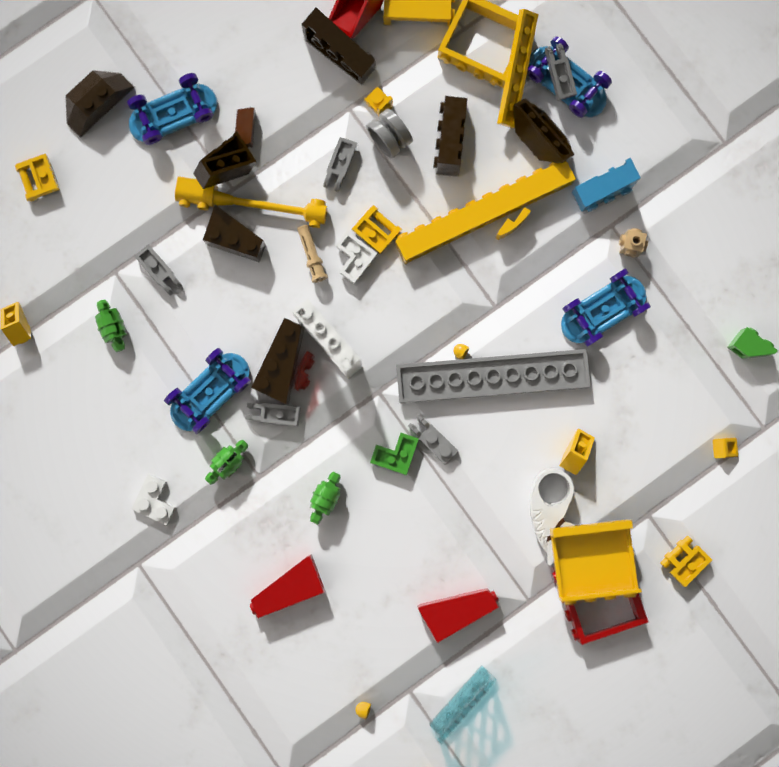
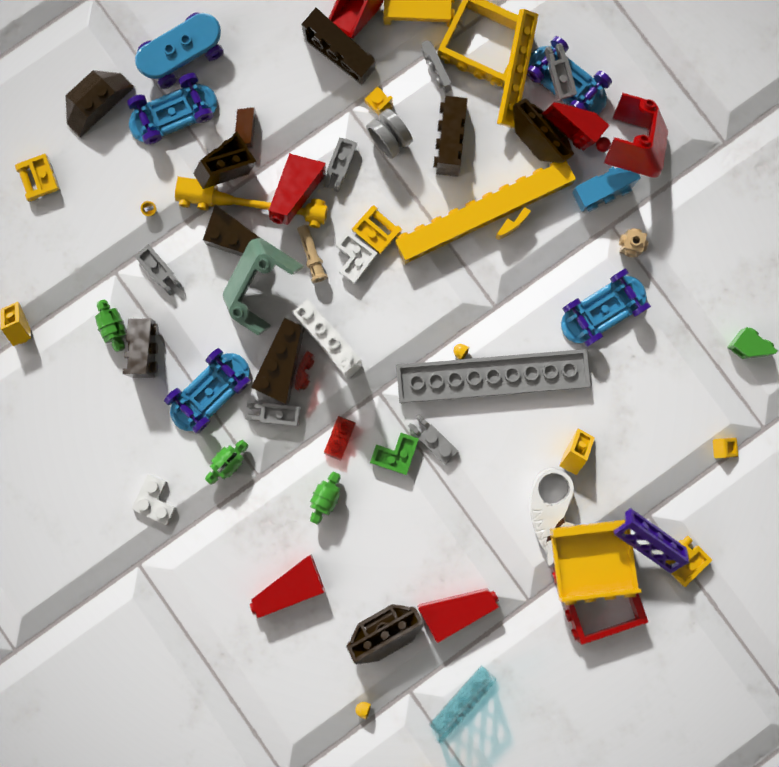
(141, 348): none -> wedge
(147, 204): none -> yellow hinge
(179, 47): none -> dark azure piece
(257, 257): none -> sand green windscreen
(295, 186): none -> red slope
(339, 438): none -> clear red slope
(384, 633): none -> dark brown wedge
(435, 65): none -> light grey hinge
(579, 125): none -> red slope
(647, 152): none -> red windscreen
(657, 541): none -> dark purple fence

